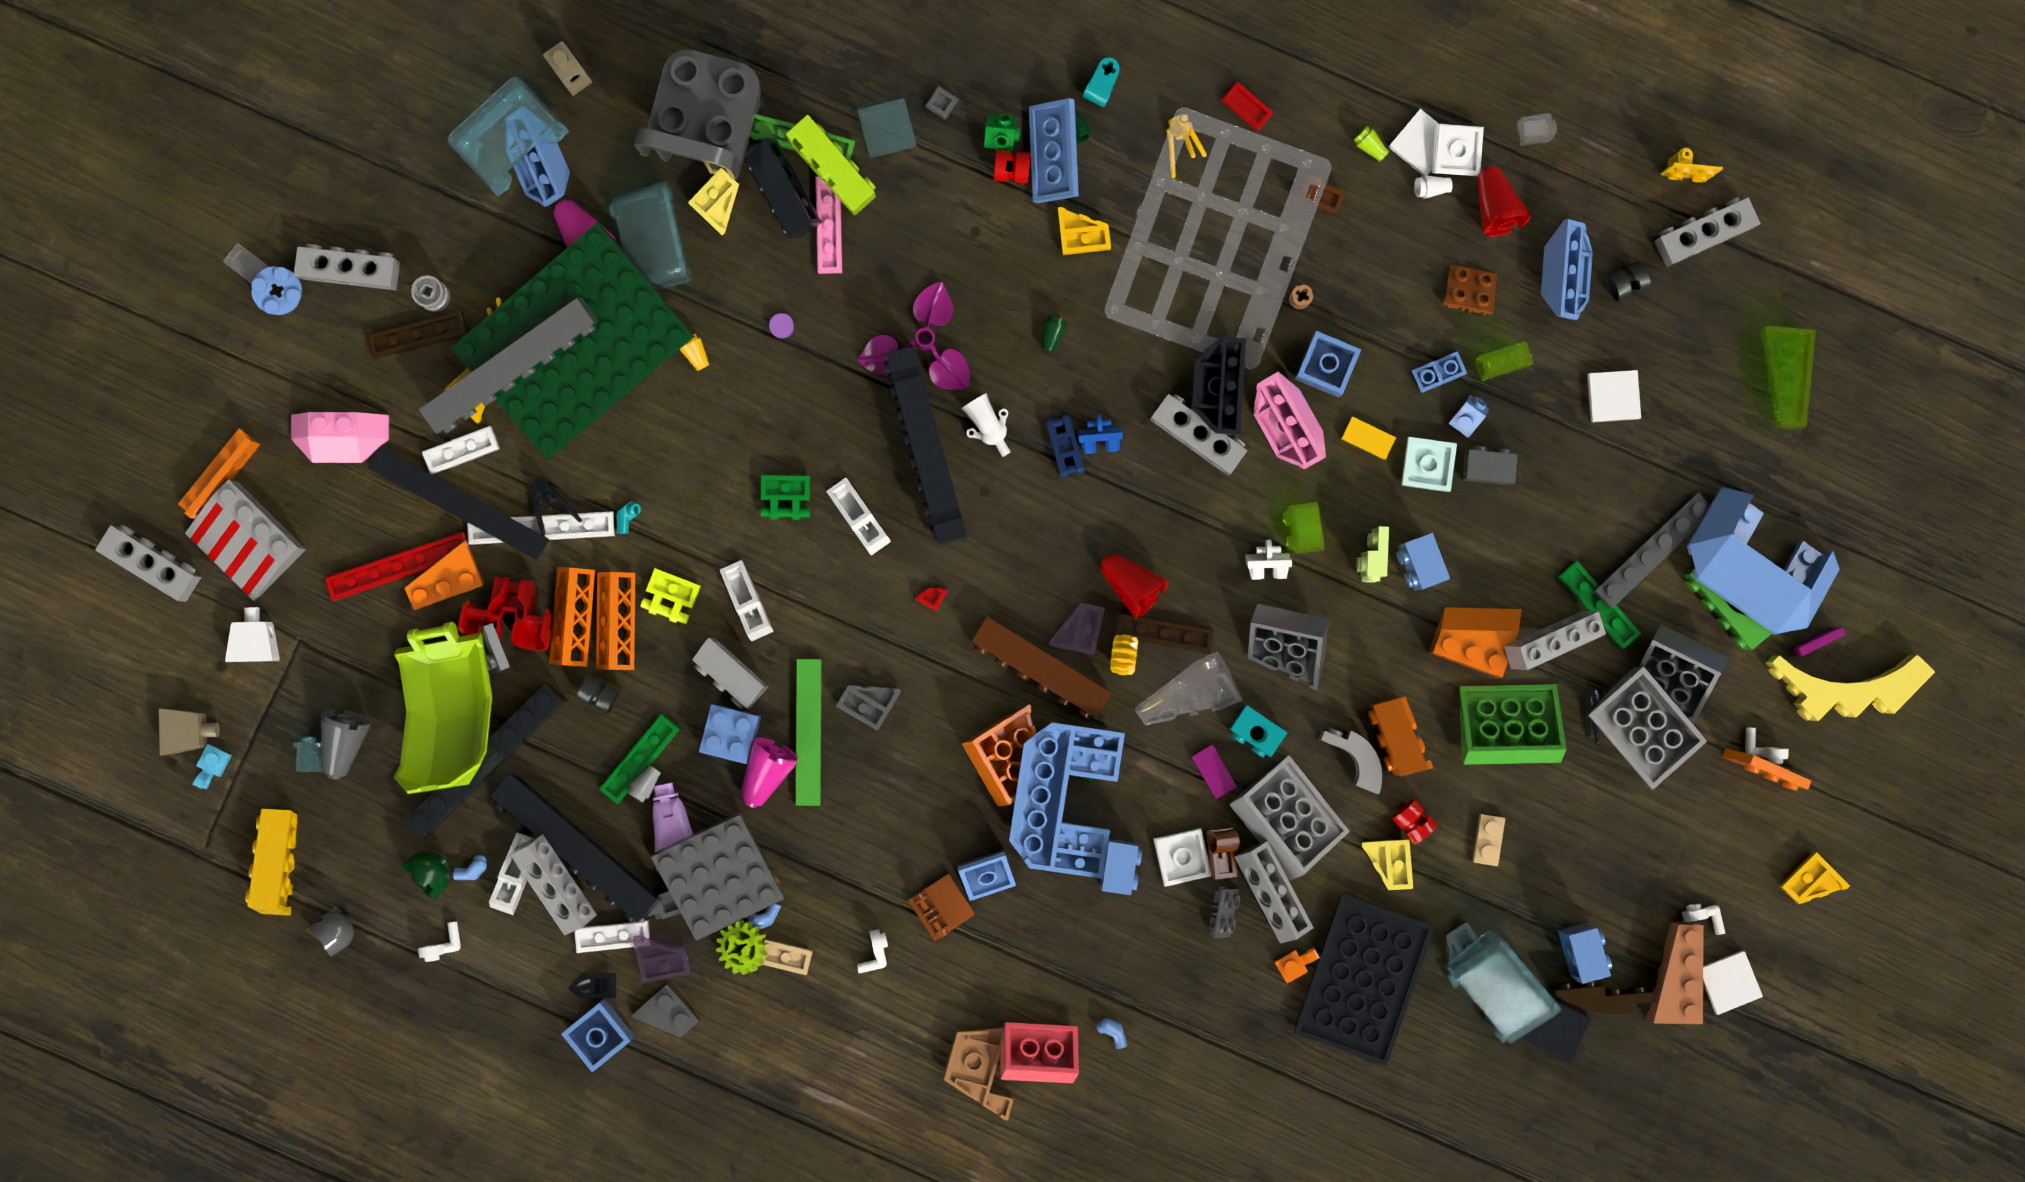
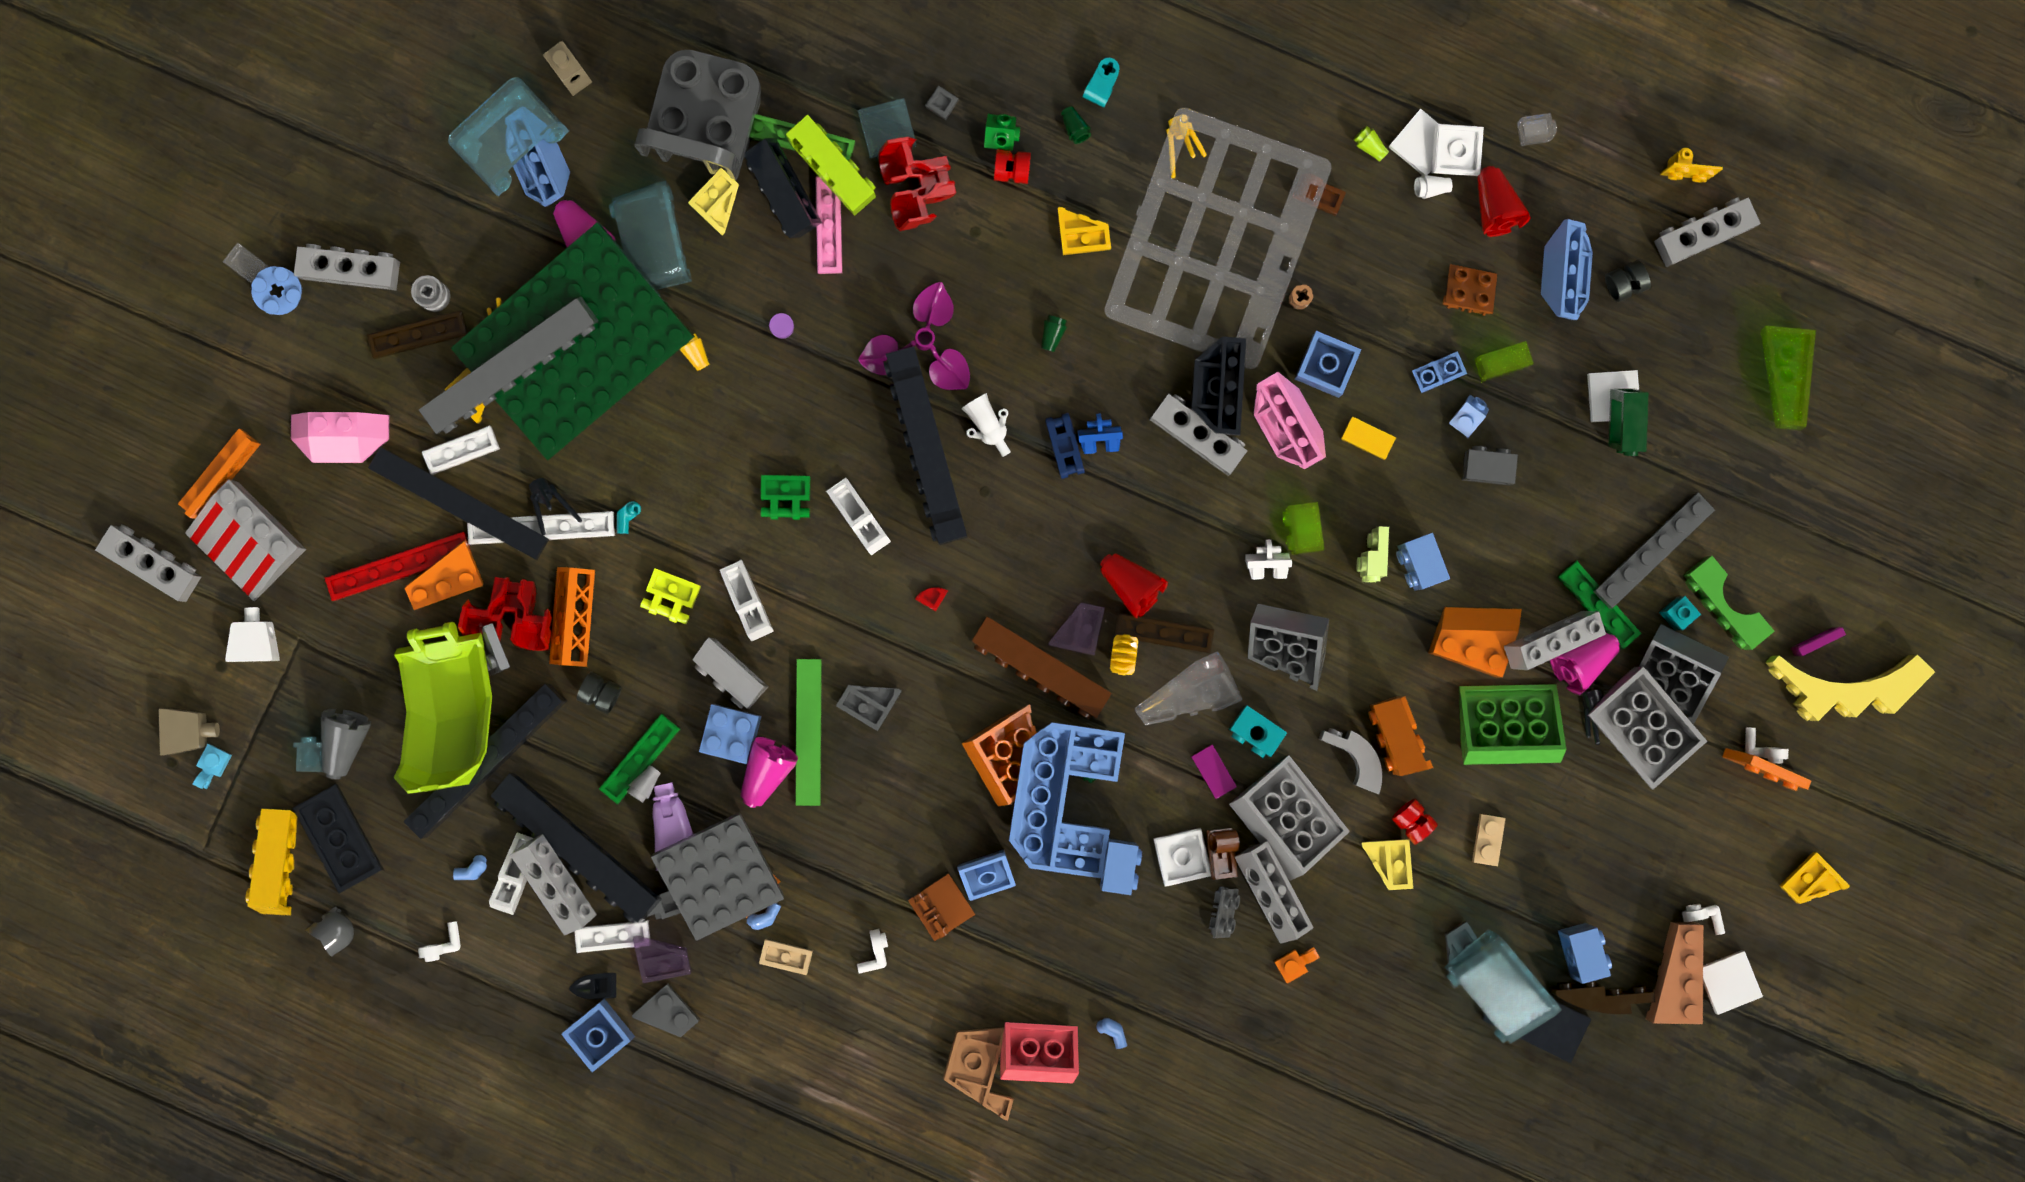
(338, 838): none -> black tile
(428, 873): dark green cylinder -> none
(608, 617): orange fence -> none
(750, 955): lime gear -> none
(897, 165): none -> red piece
(1053, 150): medium blue plate -> none
(1247, 106): red tile -> none
(1363, 979): black plate -> none
(1428, 464): light aqua plate -> none
(1585, 663): none -> dark pink cone
(1628, 421): none -> dark green window
(1680, 613): none -> teal brick
(1748, 580): medium blue slope -> none

